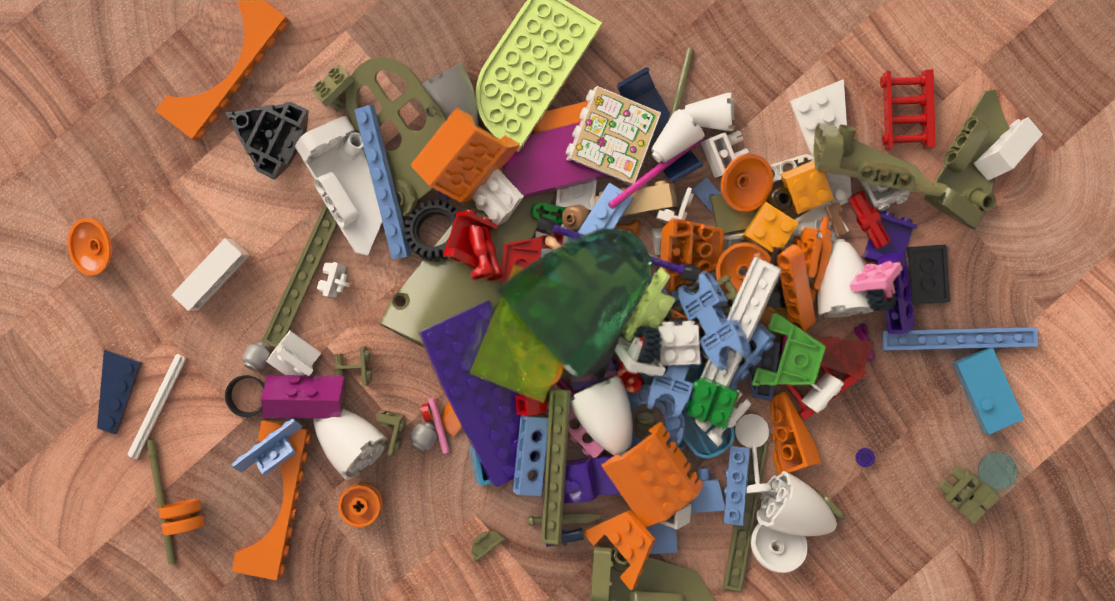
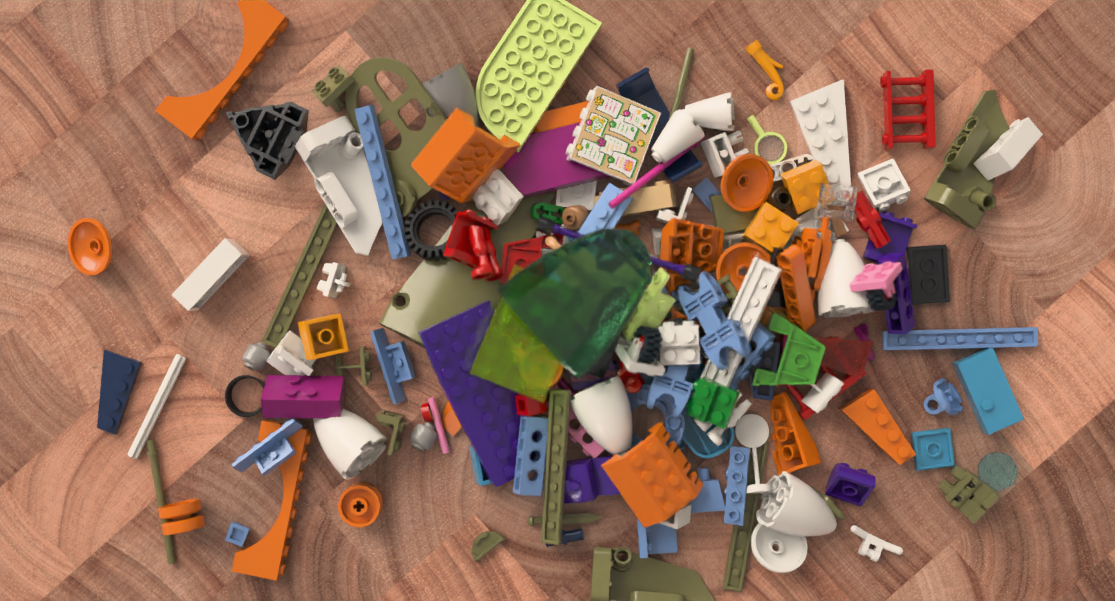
(237, 534): none -> medium blue plate
(323, 336): none -> light orange brick
(394, 363): none -> medium blue bracket
(629, 538): orange wing -> none
(645, 421): olive tile -> none
(768, 66): none -> light orange plant
(768, 145): none -> piece
(836, 195): none -> clear plate
(840, 154): olive panel -> none
(850, 484): none -> dark purple brick
(865, 457): dark purple plate -> none
(876, 423): none -> orange wedge
(879, 544): none -> white piece
(932, 449): none -> dark azure tile
(946, 397): none -> medium blue tile

